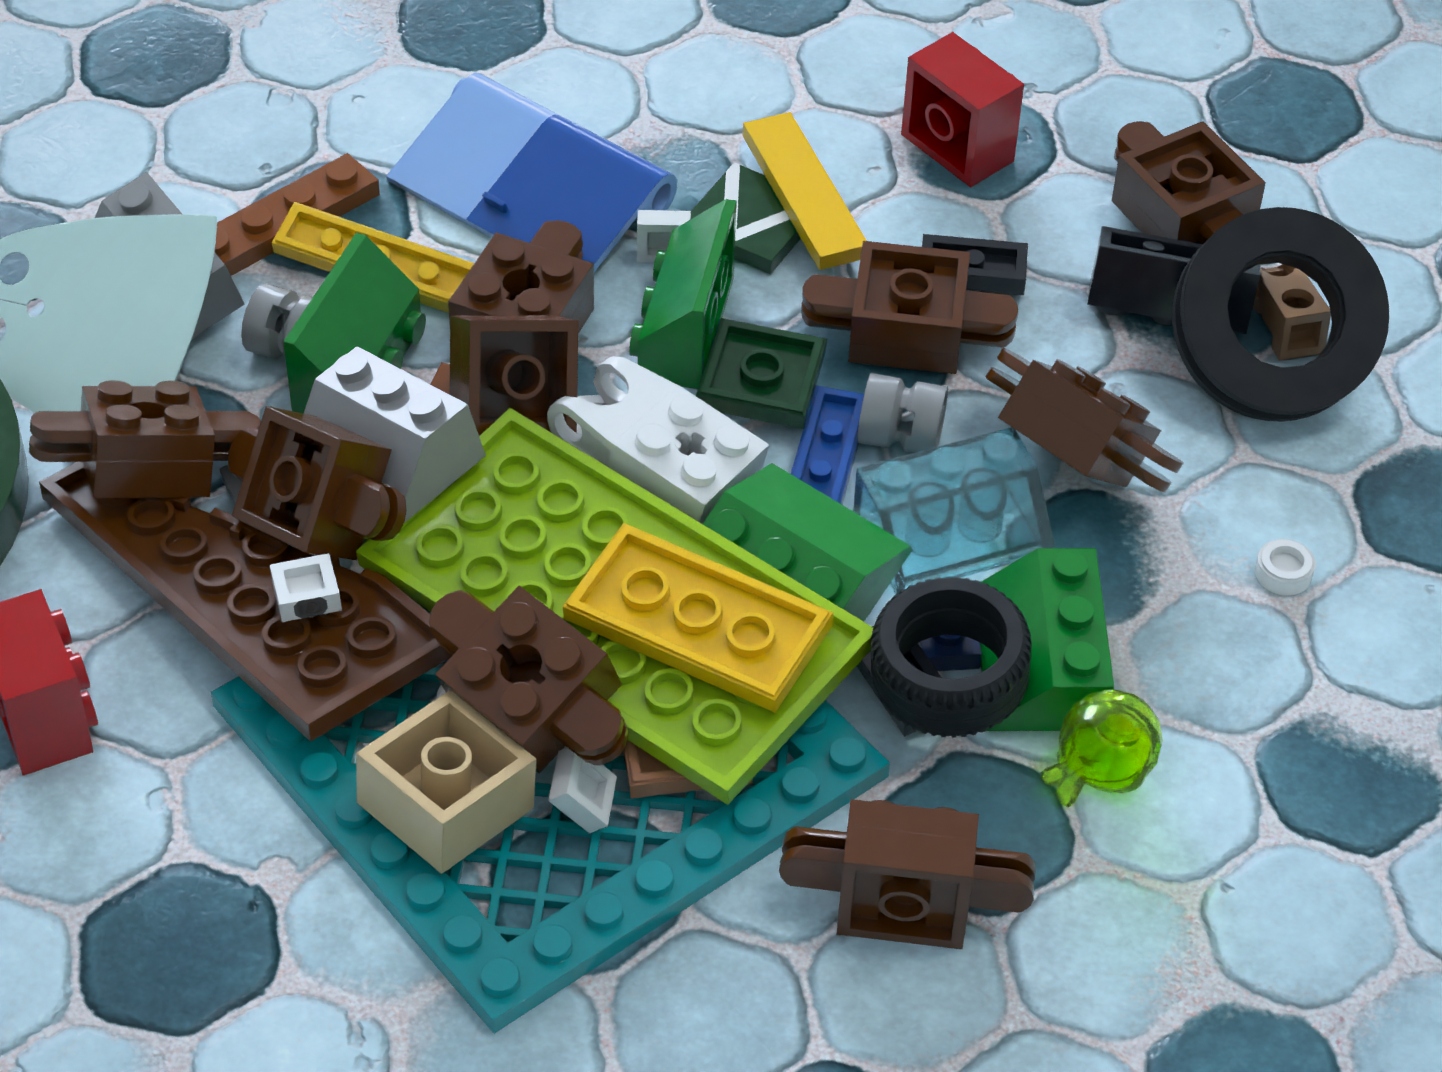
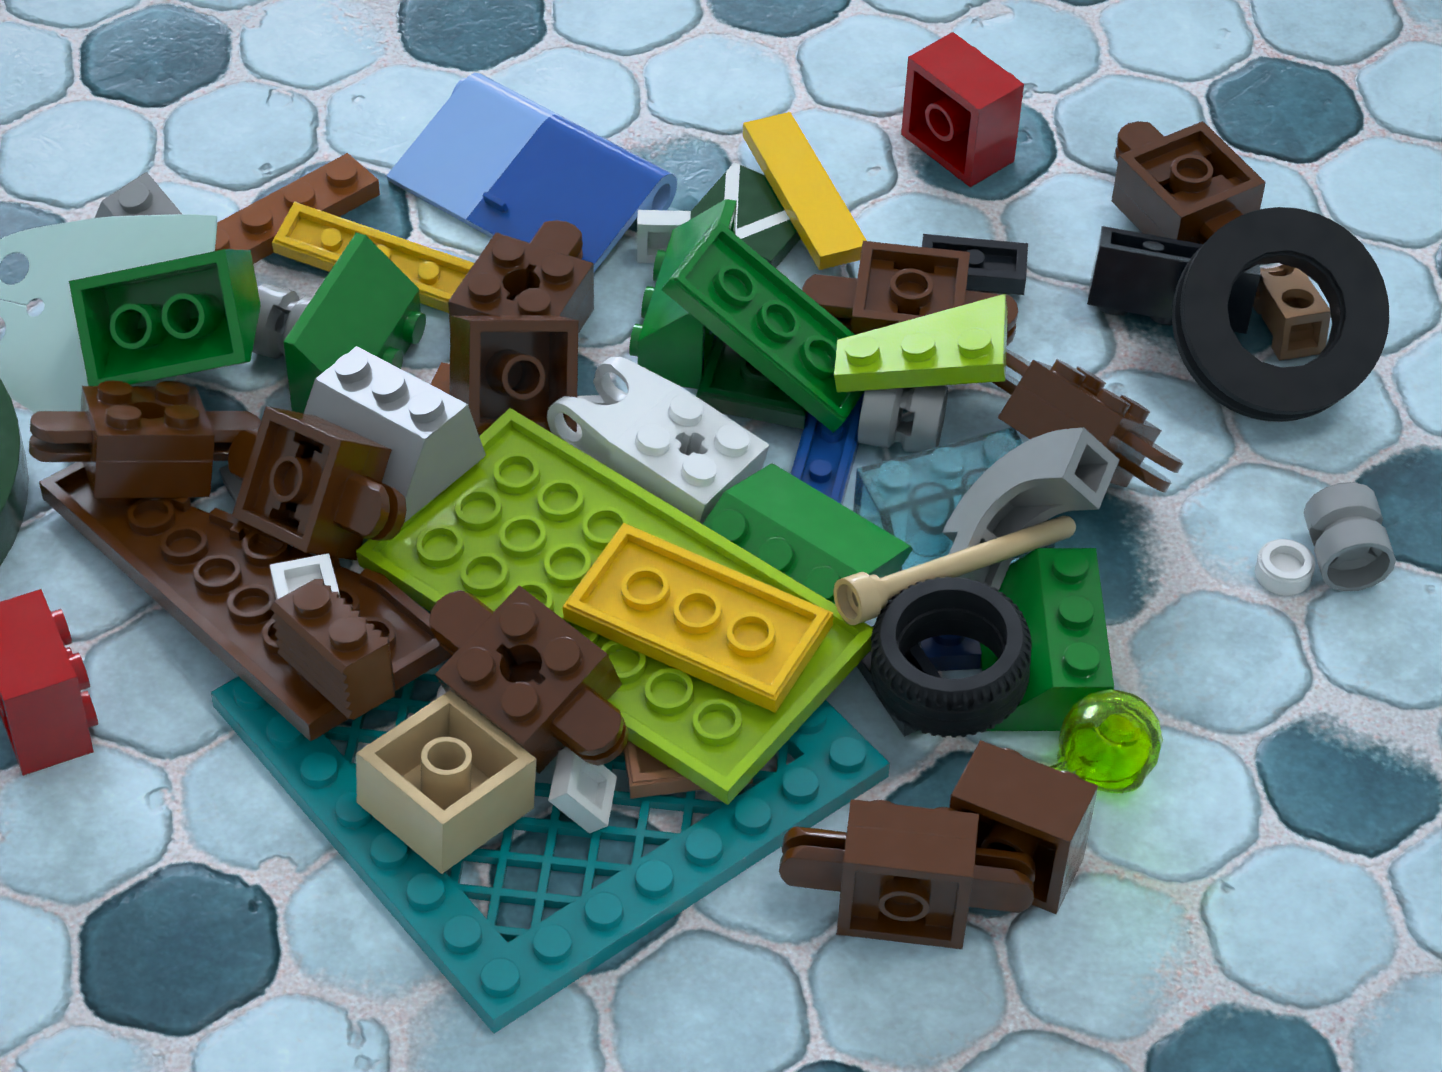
(167, 317): none -> green slope
(334, 648): none -> reddish brown brick
(764, 321): none -> green tile
(864, 595): none -> tan piece
(931, 350): none -> lime wing
(1029, 486): none -> light grey arch
(1029, 812): none -> reddish brown brick
(1349, 536): none -> light grey wheel

